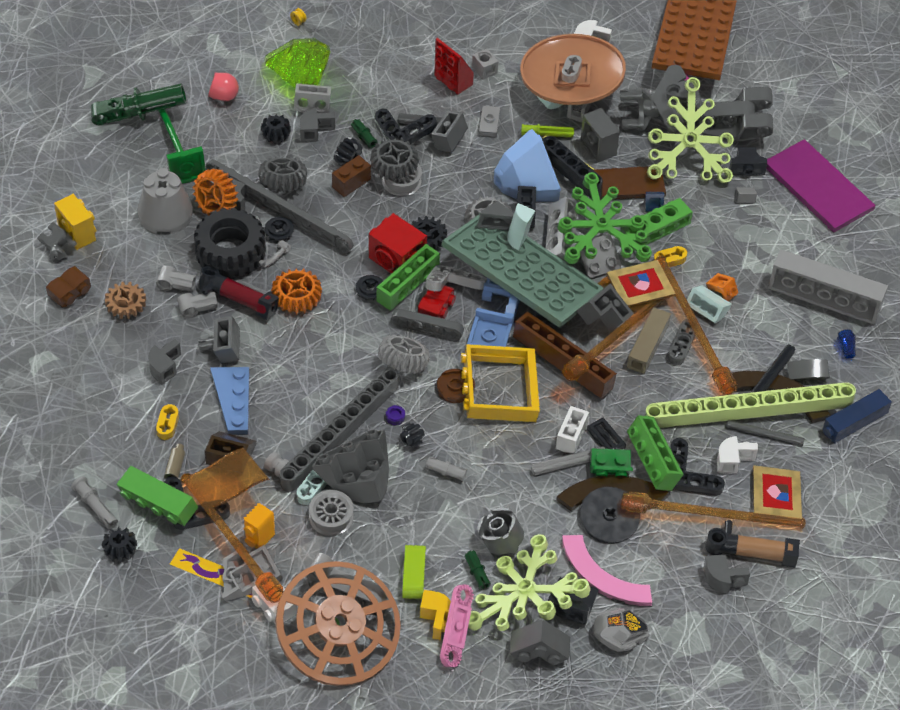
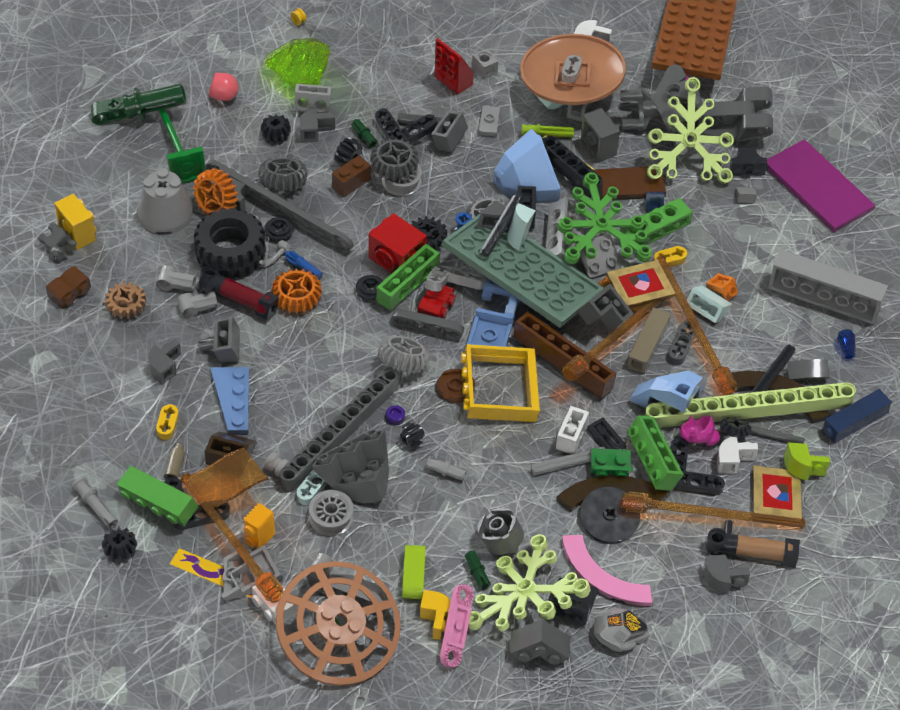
(299, 262): none -> blue piece
(460, 219): none -> blue bush
(500, 226): none -> black axle
(672, 389): none -> light blue brick
(700, 431): none -> dark pink piece
(735, 427): none -> black gear
(802, 464): none -> lime brick

